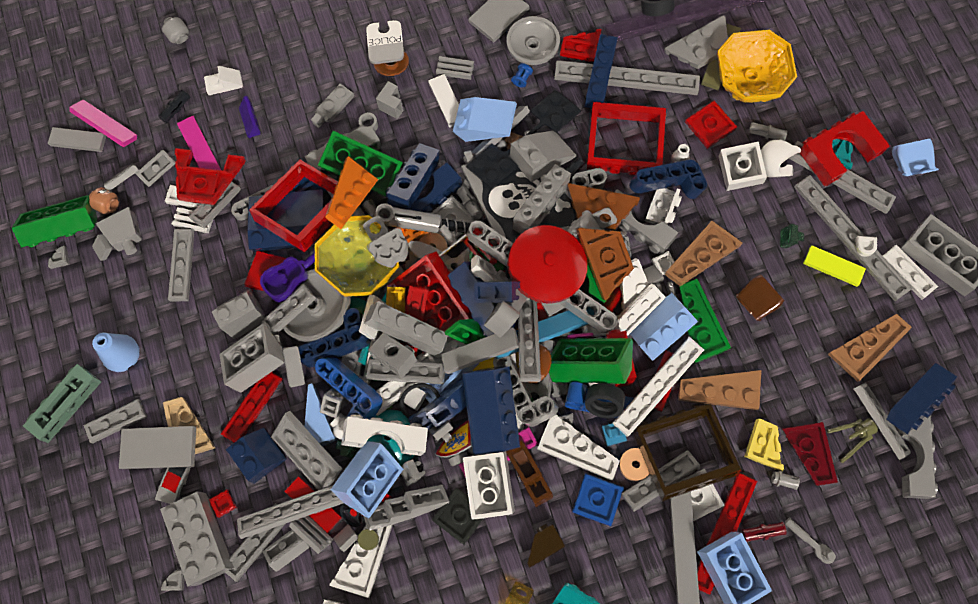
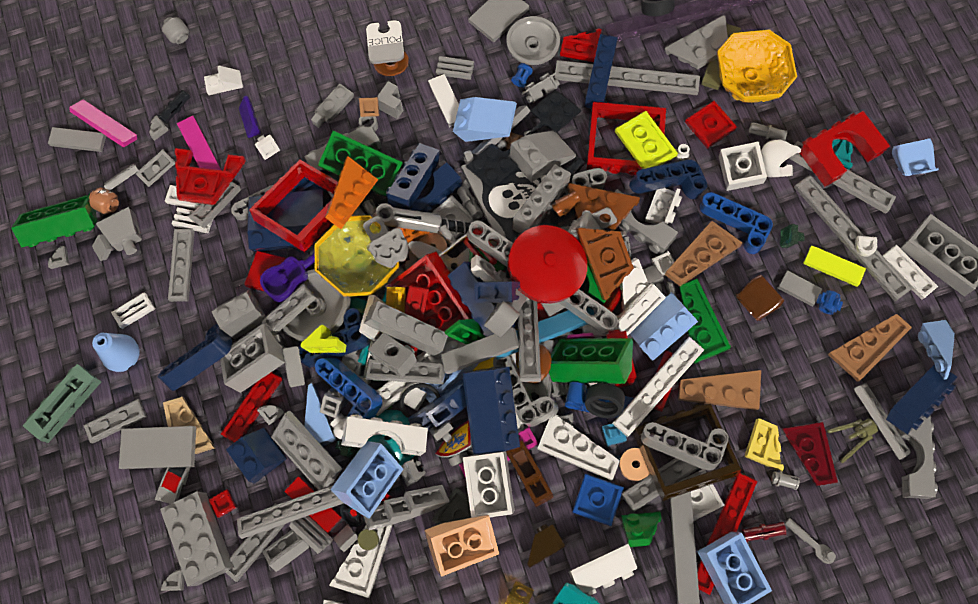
(135, 316): none -> white tile
(157, 128): none -> light grey tile
(196, 360): none -> dark blue beam
(266, 146): none -> white tile
(270, 413): none -> light grey tile
(321, 342): none -> neon yellow slope
(369, 106): none -> medium nougat tile
(461, 543): none -> light nougat slope
(547, 84): none -> light grey hinge
(565, 204): none -> dark orange cone
(604, 570): none -> white slope
(640, 527): none -> green wing
(646, 141): none -> neon yellow tile
(682, 442): none -> light grey beam
(734, 220): none -> blue beam
(800, 288): none -> light grey tile
(829, 302): none -> blue gear
(939, 343): none -> light blue slope

